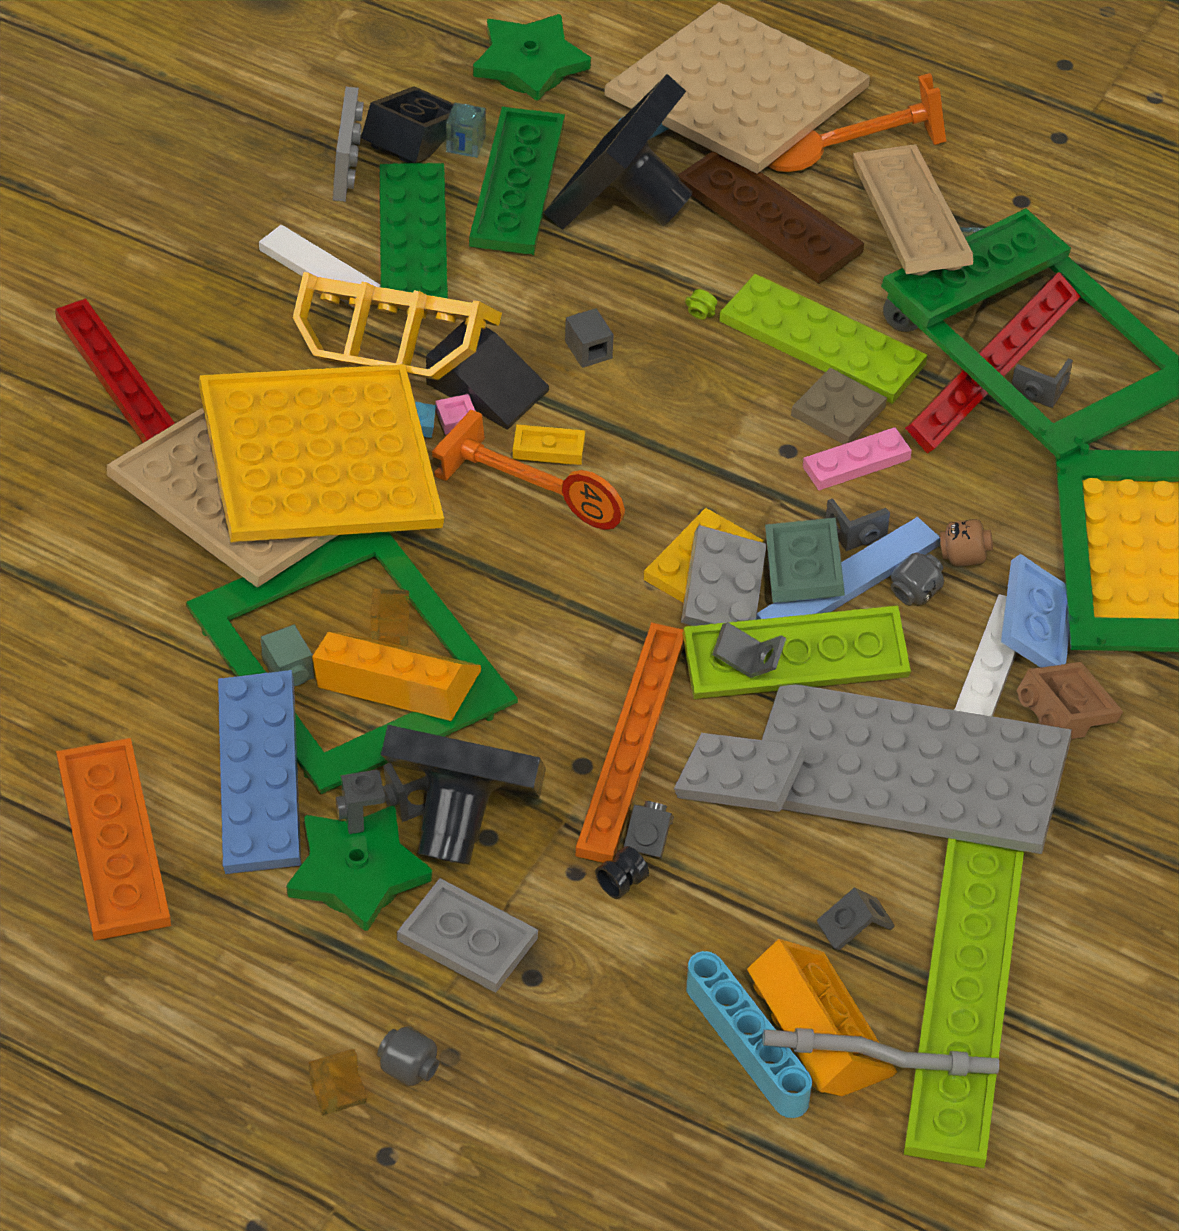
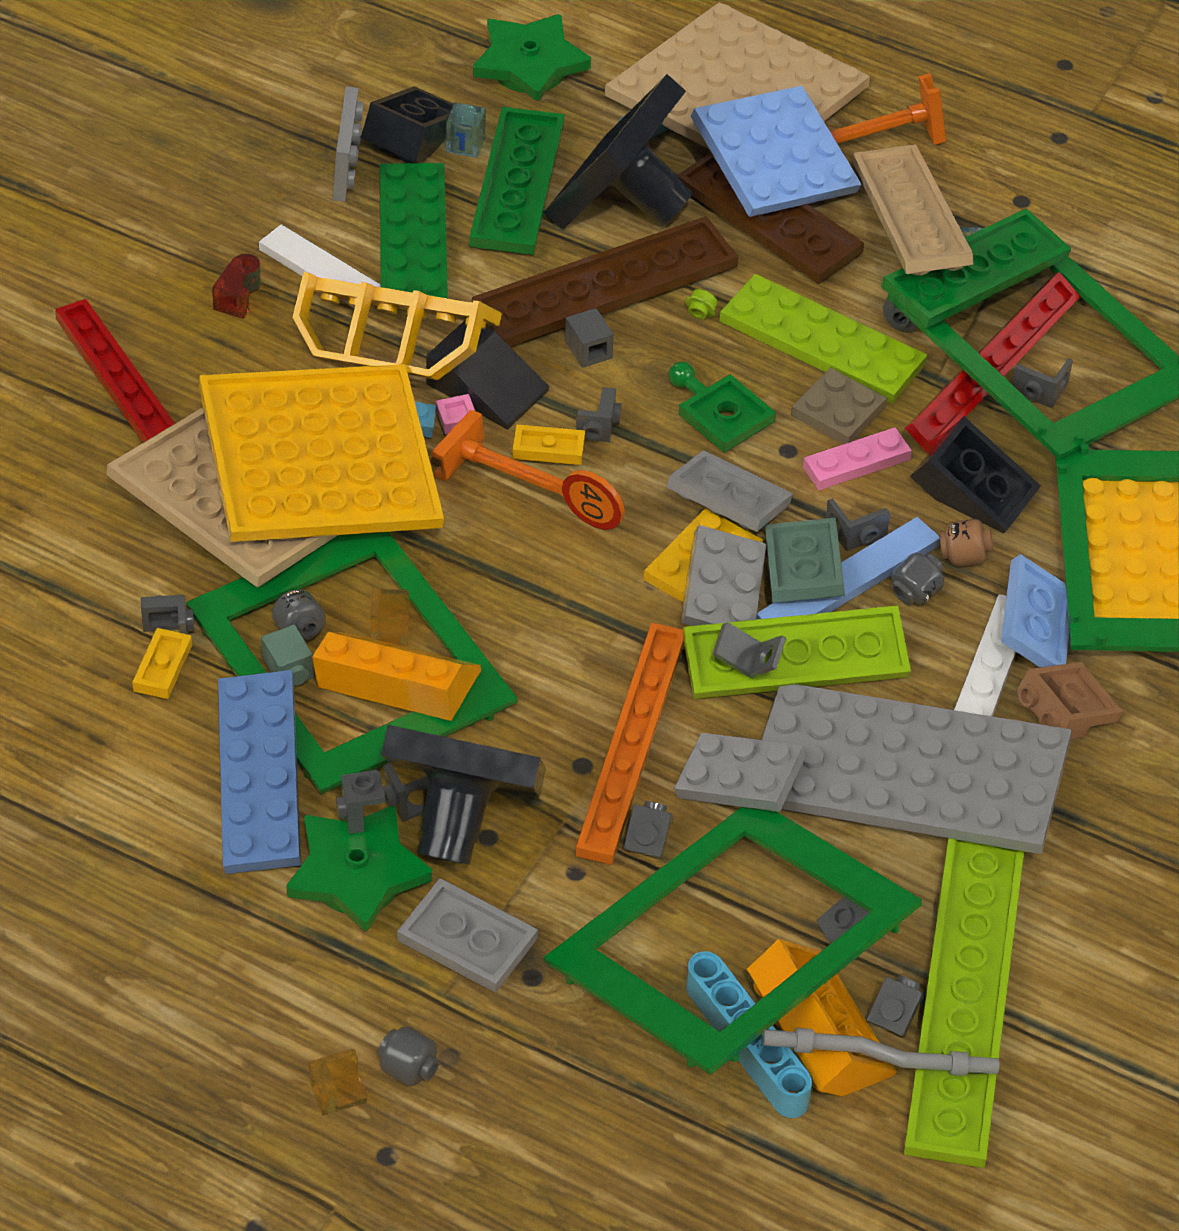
(113, 839): orange plate -> none
(162, 663): none -> yellow plate
(166, 613): none -> dark grey bracket
(235, 285): none -> clear red leg
(300, 609): none -> dark grey head
(599, 424): none -> dark grey bracket
(609, 280): none -> reddish brown plate
(622, 872): black wheel -> none
(674, 1025): none -> green door
(726, 396): none -> green plate
(729, 491): none -> light grey plate
(775, 150): none -> light blue plate
(896, 1005): none -> dark grey bracket
(975, 477): none -> black slope

